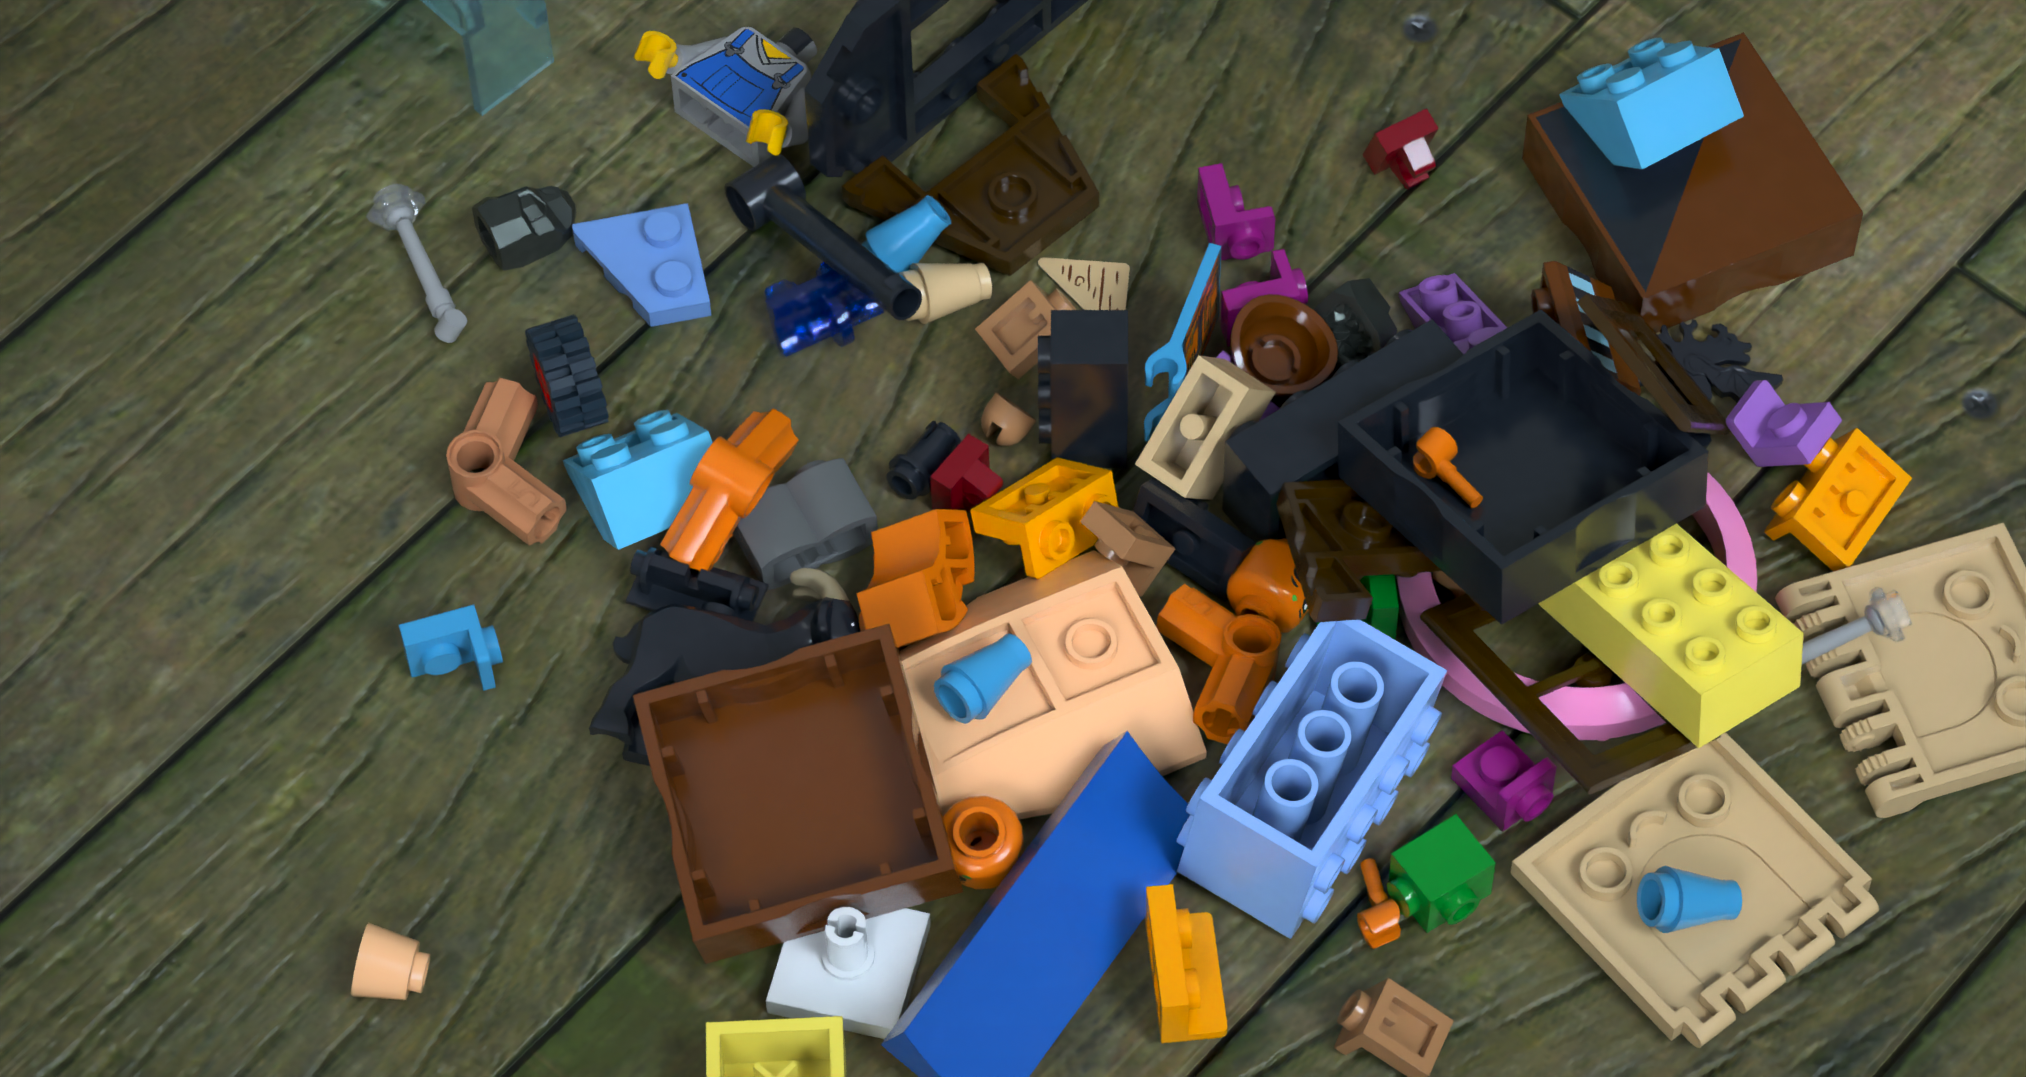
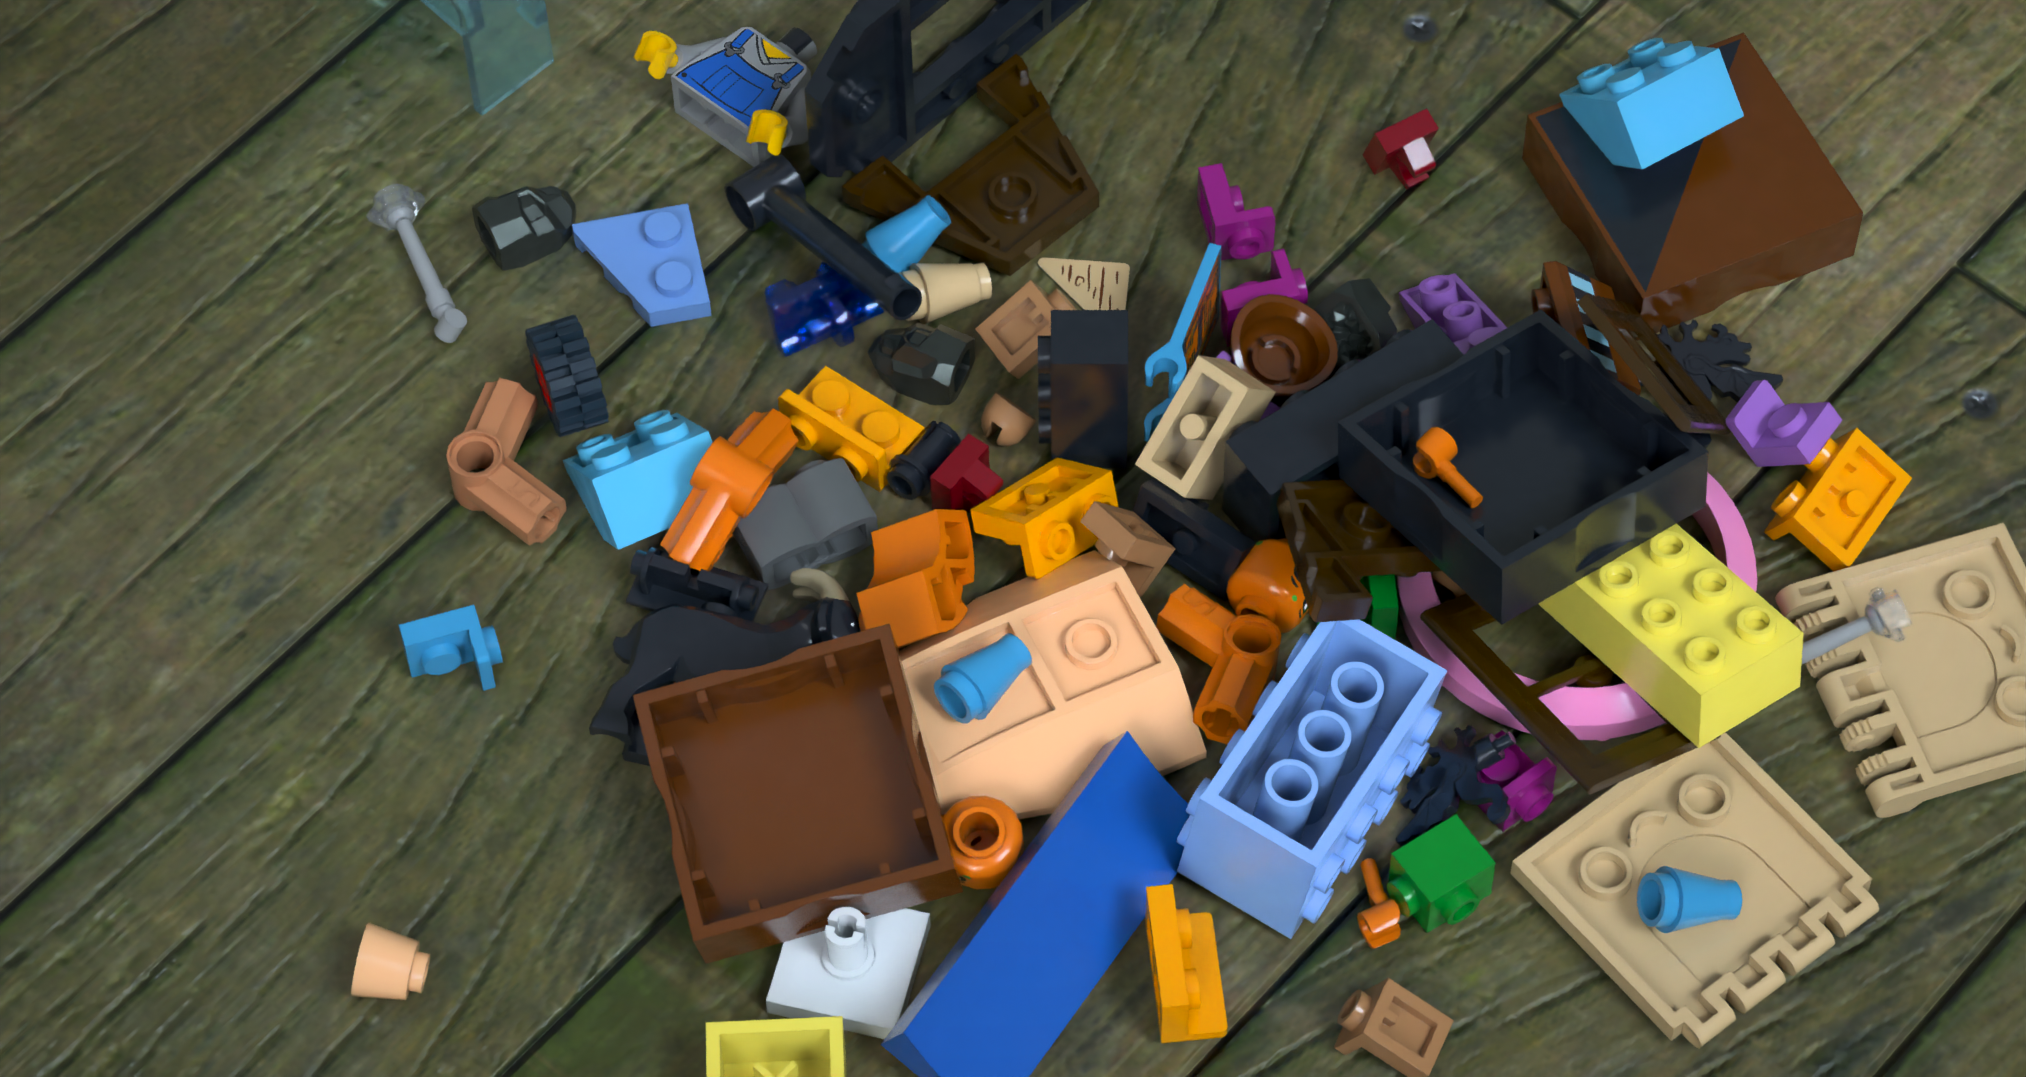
(849, 424): none -> light orange bracket
(924, 361): none -> pearl dark grey rock
(1438, 790): none -> black piece

